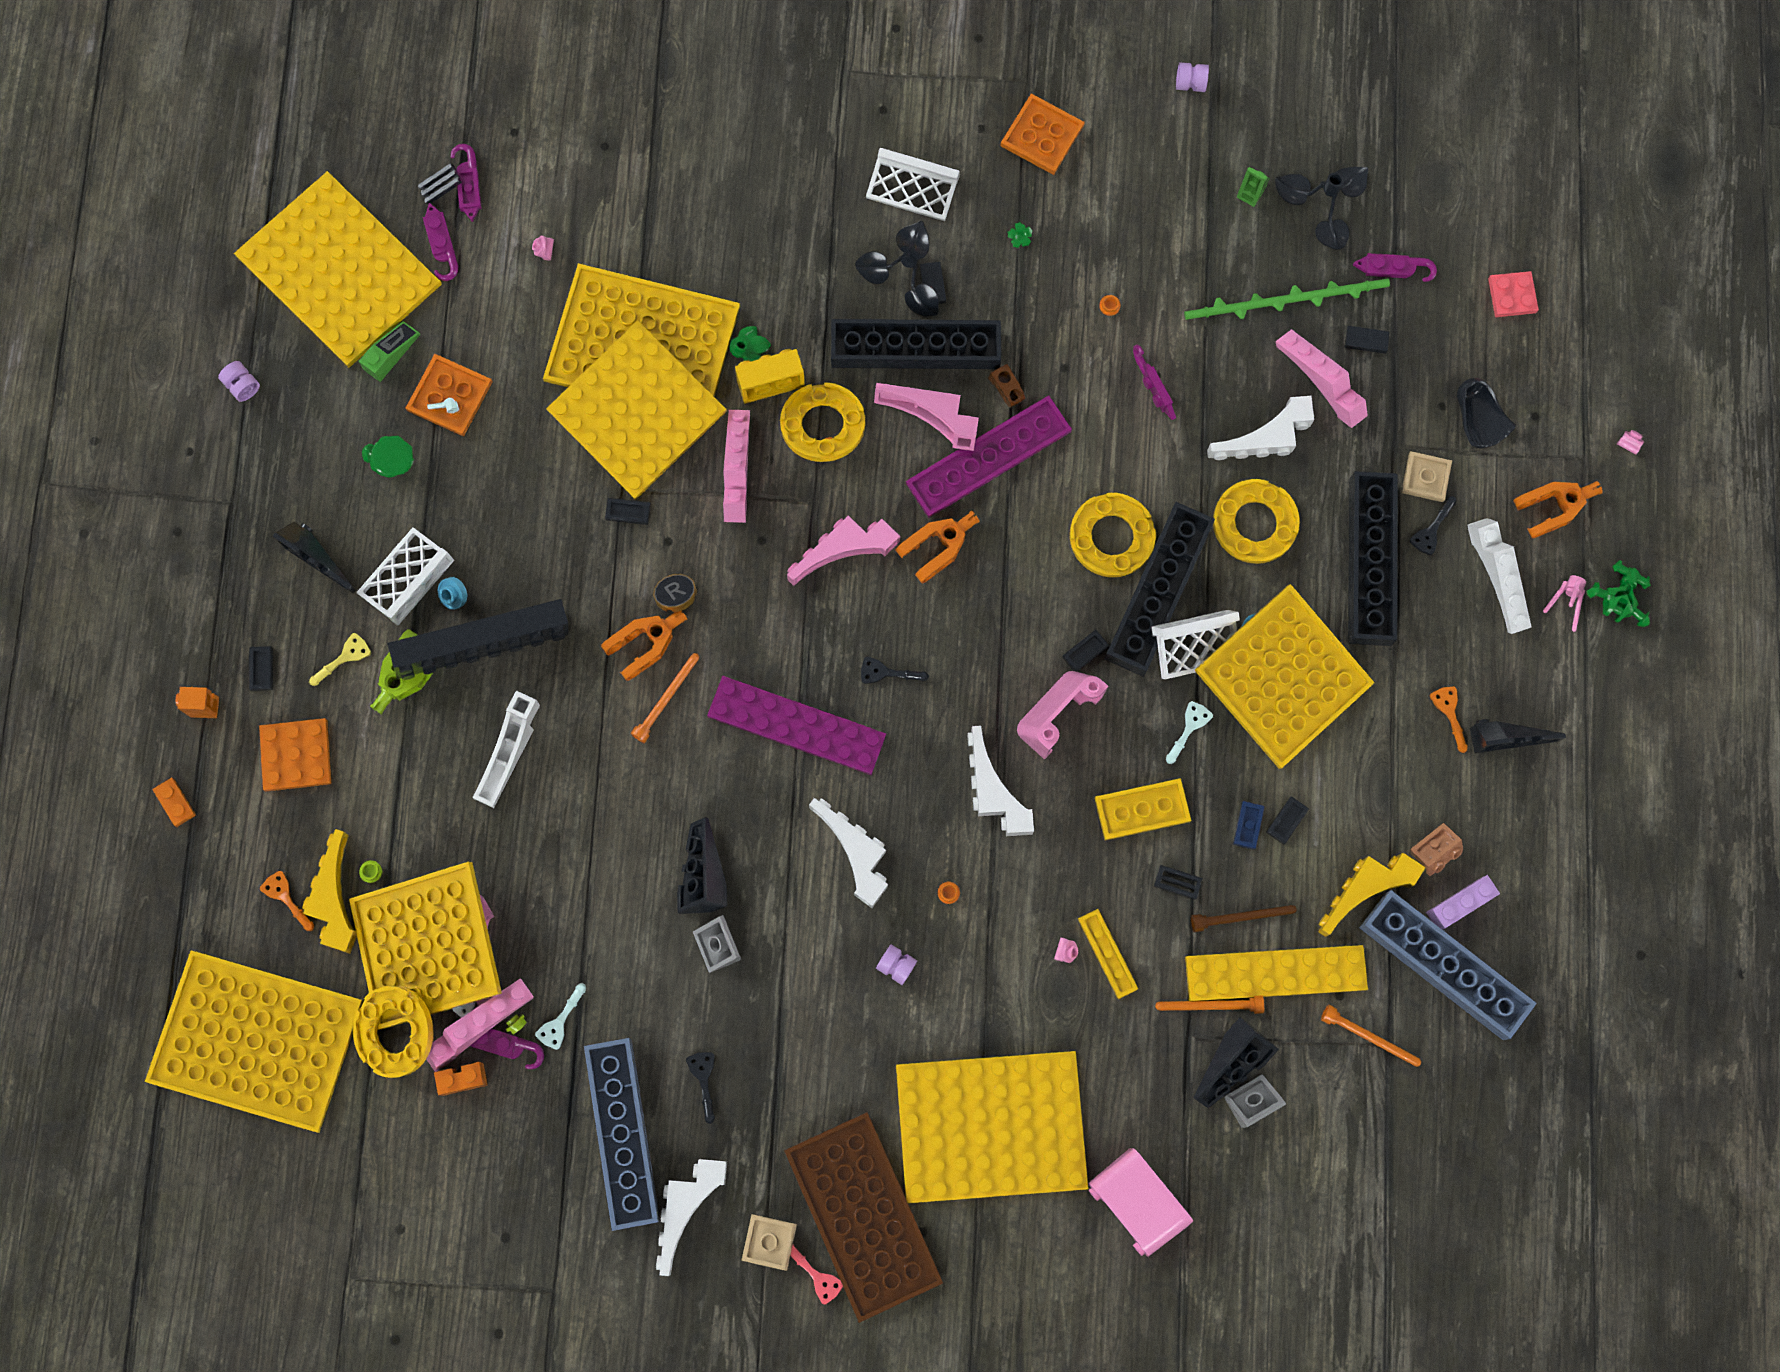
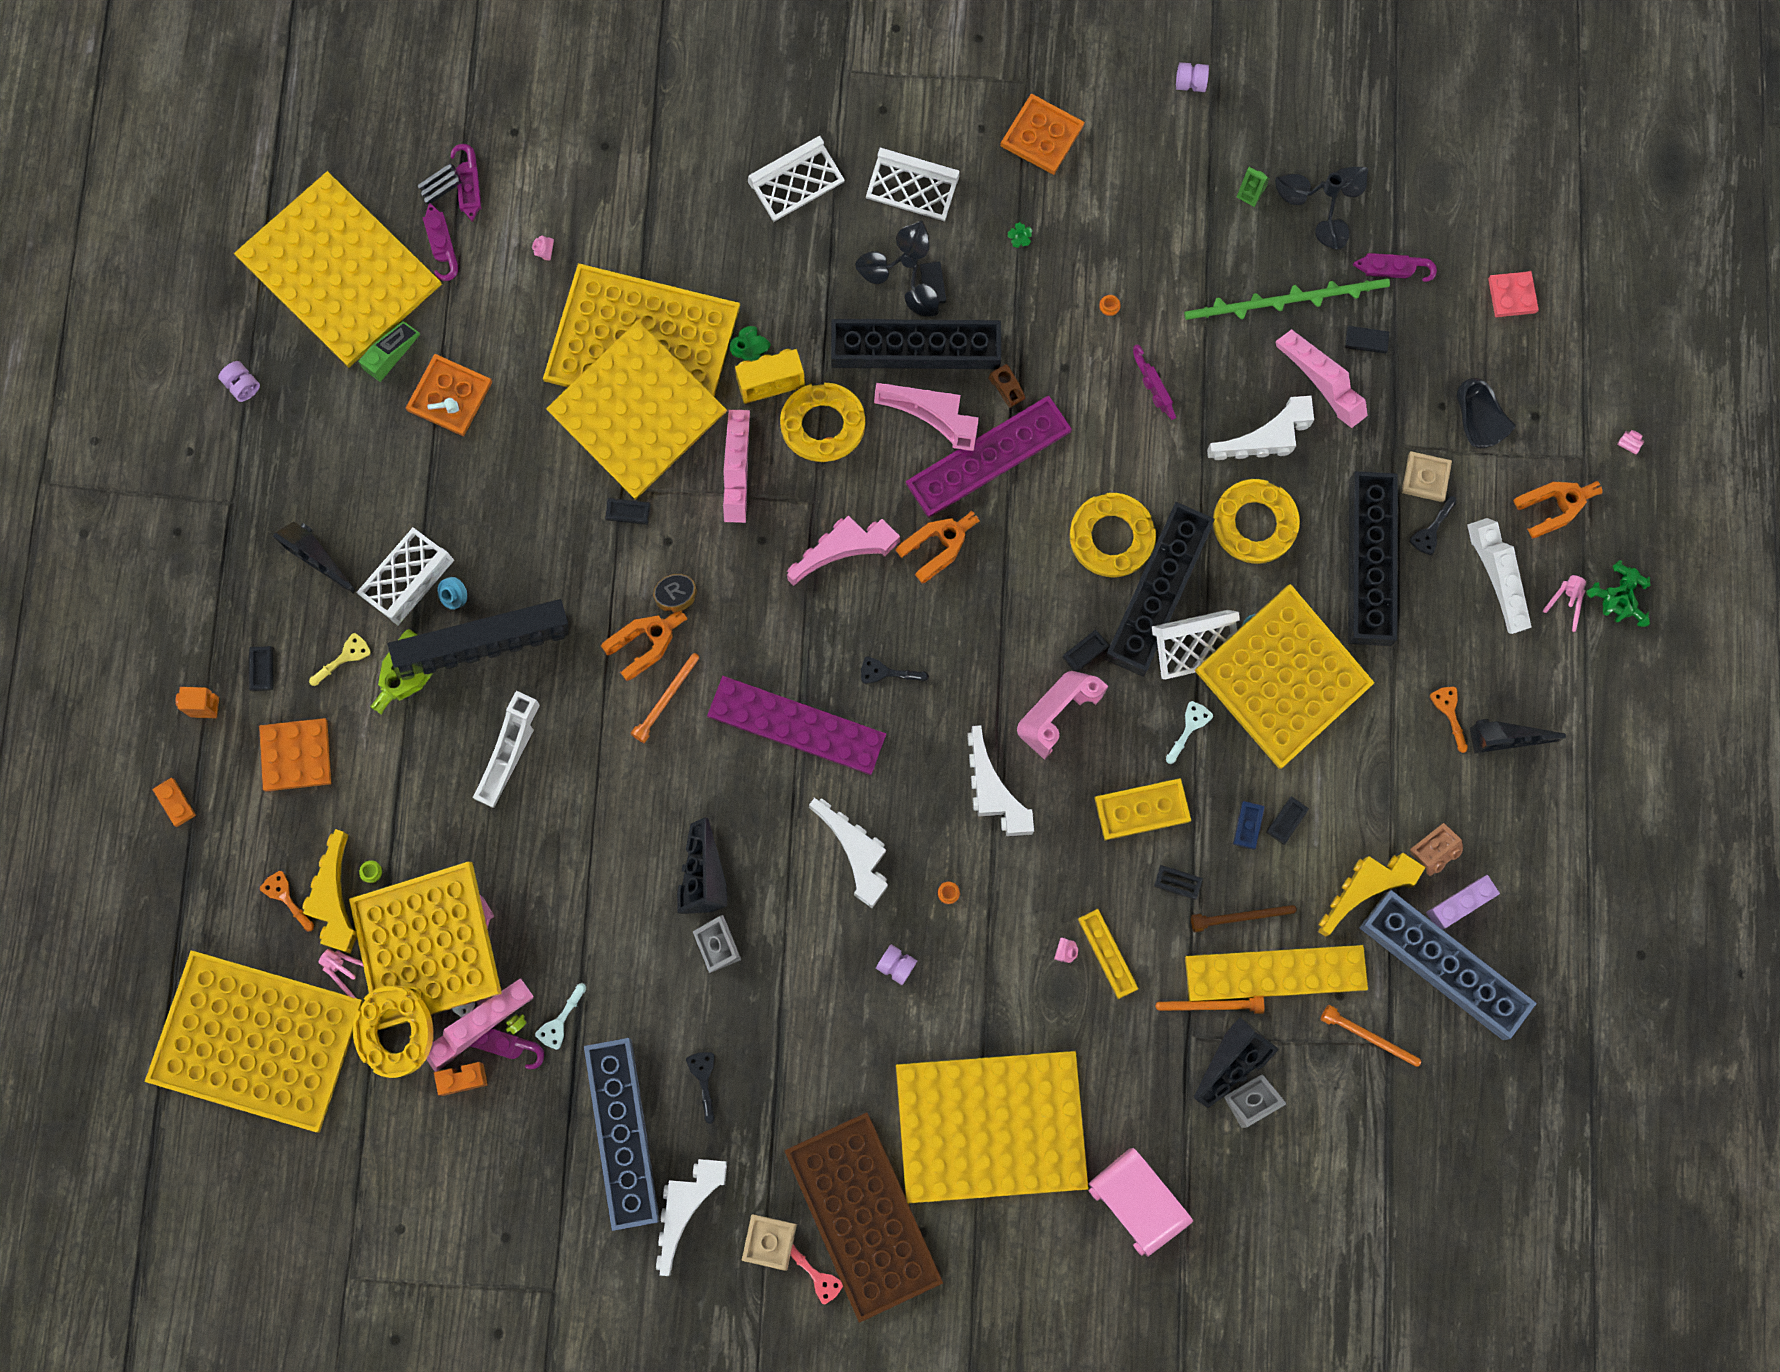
(332, 962): none -> bright pink plant
(389, 456): green piece -> none
(783, 165): none -> white fence

